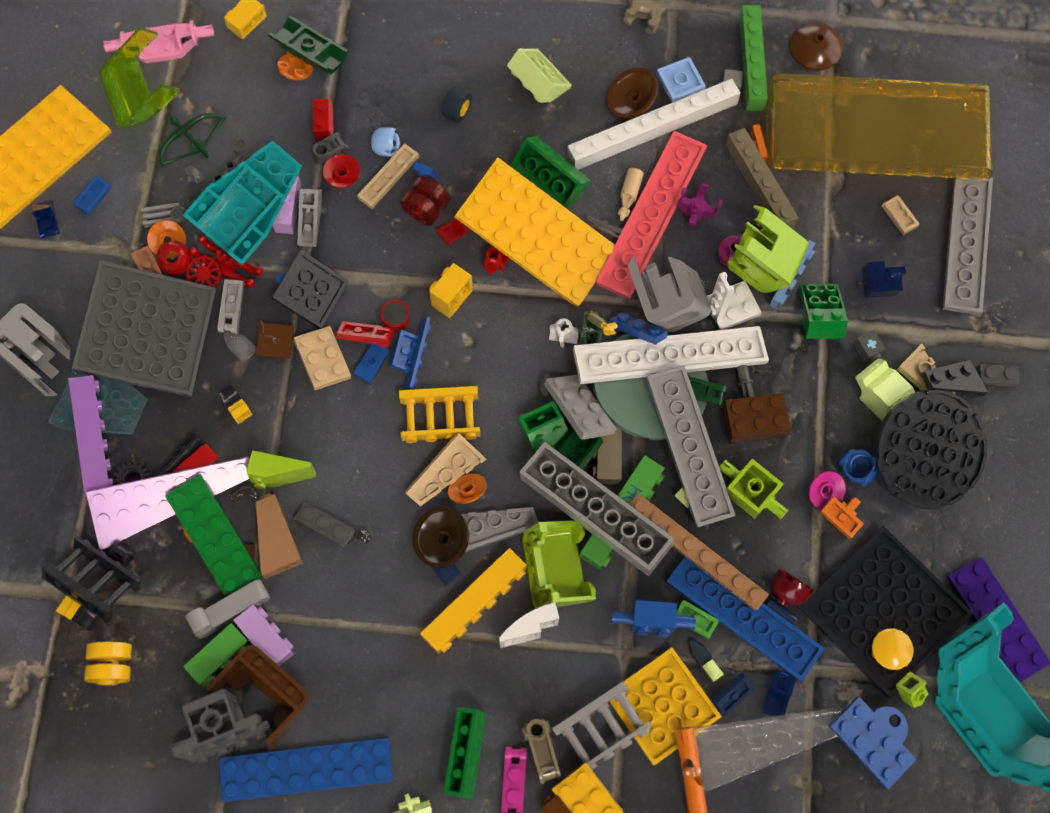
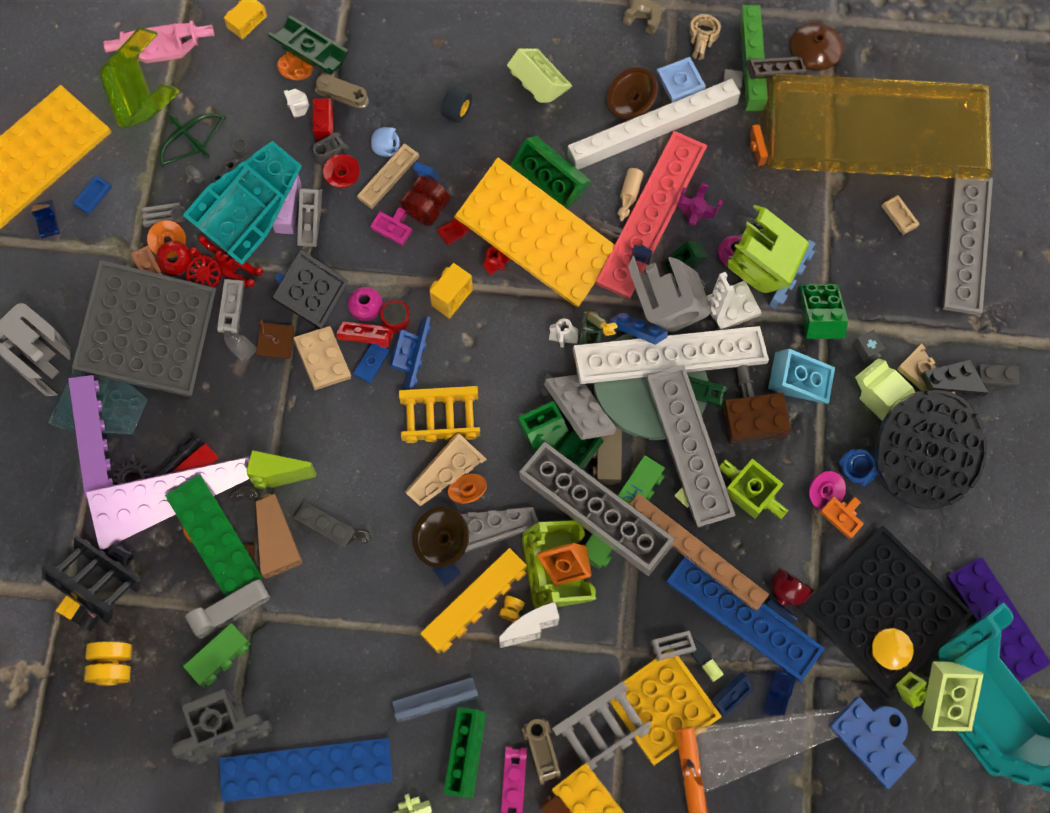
(235, 404): leg -> none
(256, 667): reddish brown windscreen -> none
(264, 635): lavender brick -> none
(296, 102): none -> white piece
(341, 91): none -> dark tan piece
(367, 311): none -> dark pink piece
(392, 227): none -> dark pink plate
(435, 700): none -> sand blue fence
(511, 609): none -> yellow wheel
(566, 563): none -> orange slope
(642, 254): none -> dark blue plate
(653, 618): blue brick -> none
(658, 650): none -> light grey tile
(689, 253): none -> dark green slope
(703, 36): none -> tan pin
(704, 622): bright green plate -> none
(760, 177): dark tan brick -> none
(771, 66): none -> dark brown tile
(801, 376): none -> medium azure slope
(882, 281): clear blue plate -> none
(951, 697): none -> yellowish green slope

